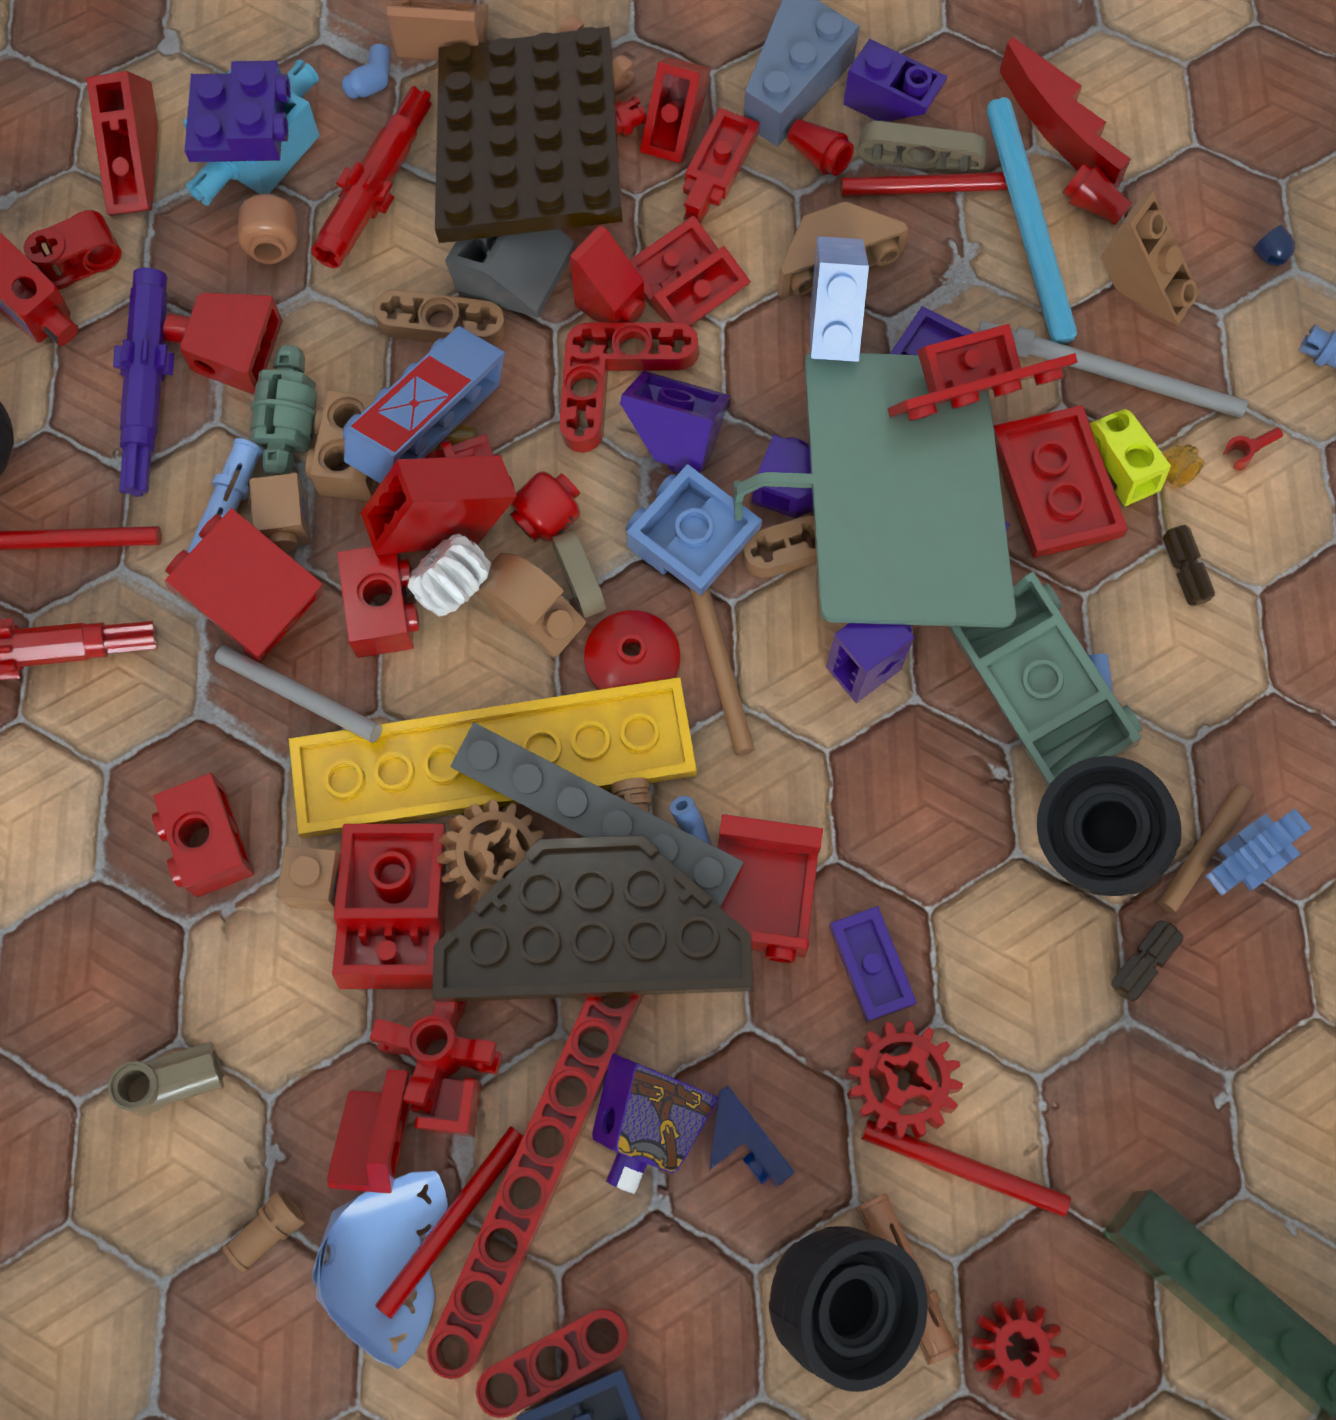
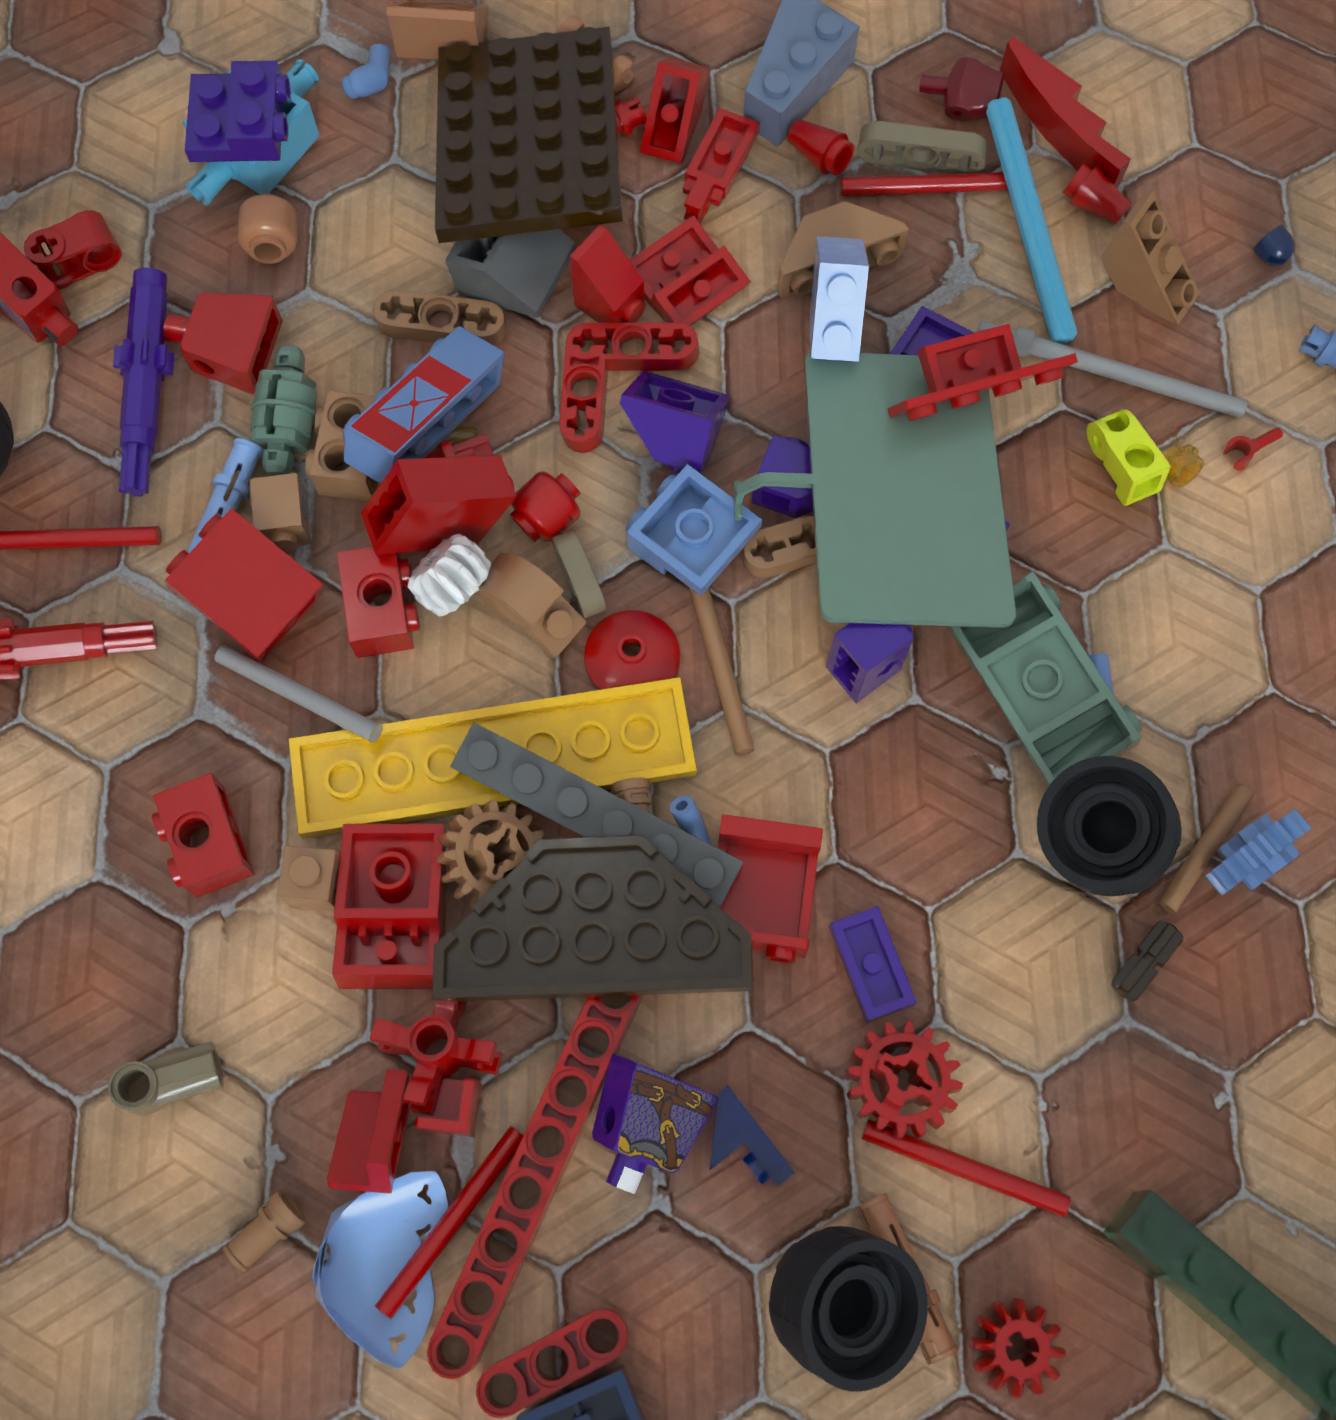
(125, 139): red slope -> none
(368, 183): red piece -> none
(890, 84): dark purple slope -> none
(966, 90): none -> dark red piece
(1058, 481): red plate -> none
(1193, 574): dark brown piece -> none

